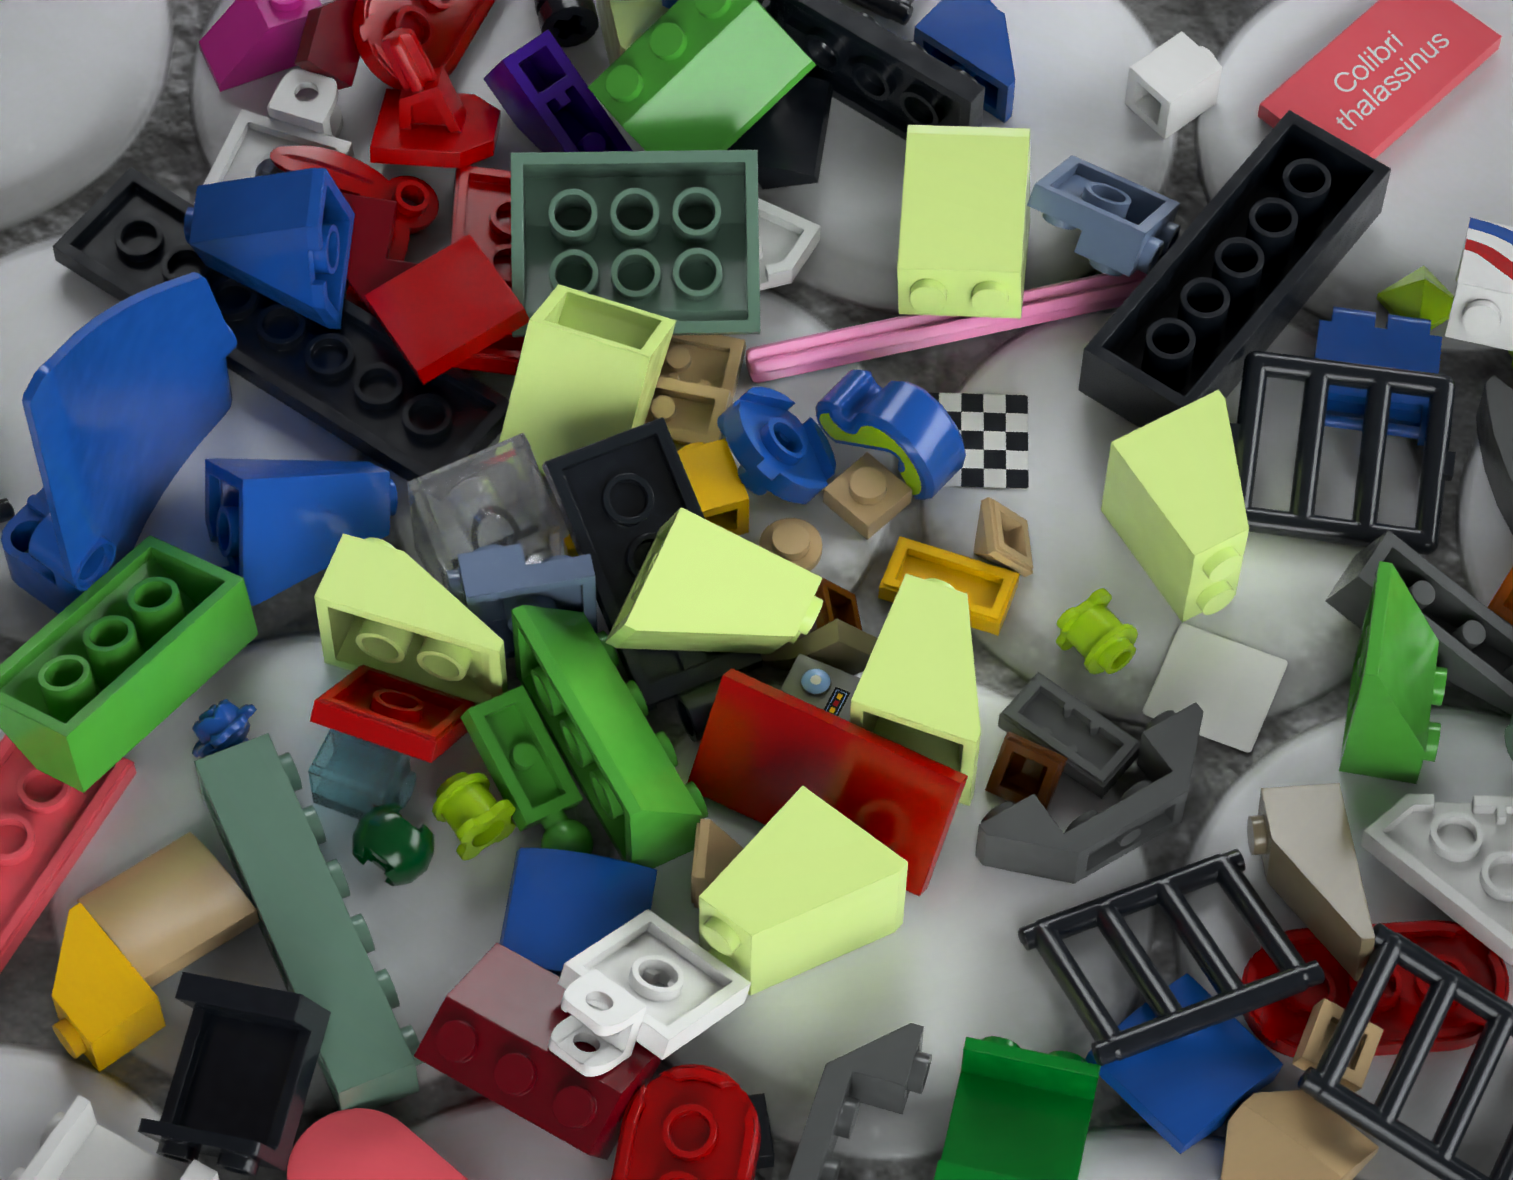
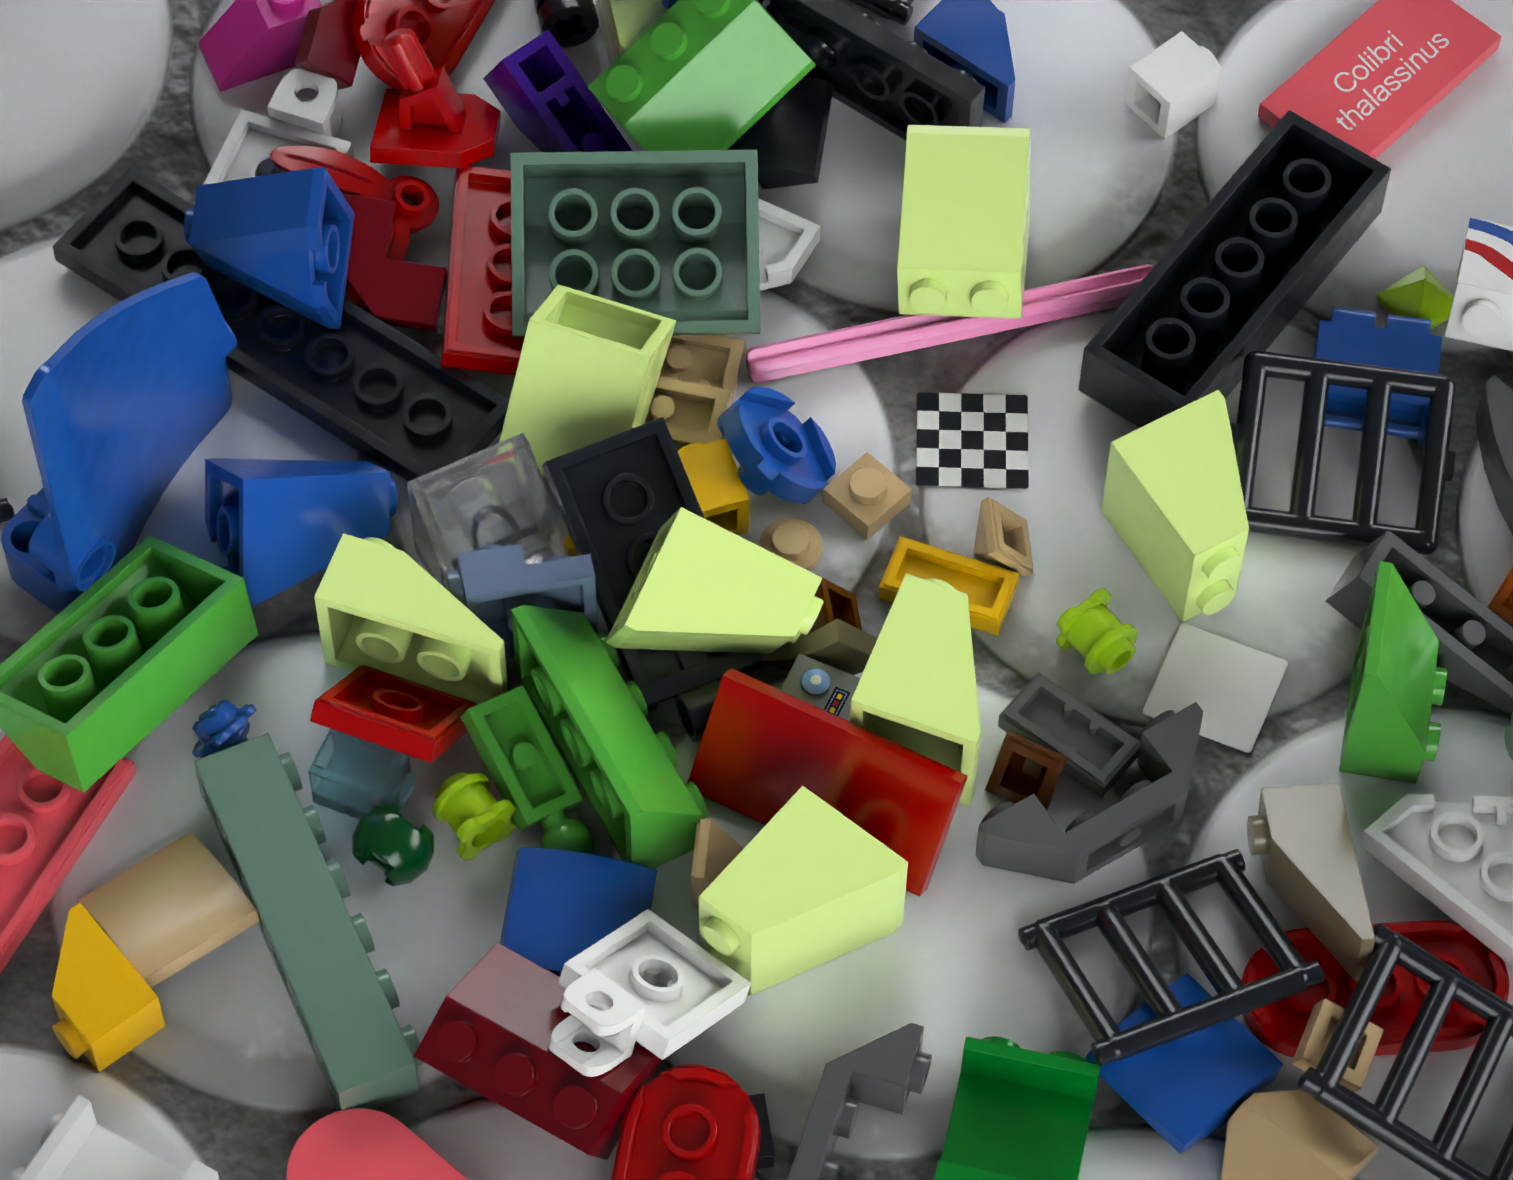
(239, 1075): black panel -> none
(447, 308): red tile -> none
(897, 421): blue animal -> none
(1120, 220): sand blue plate -> none

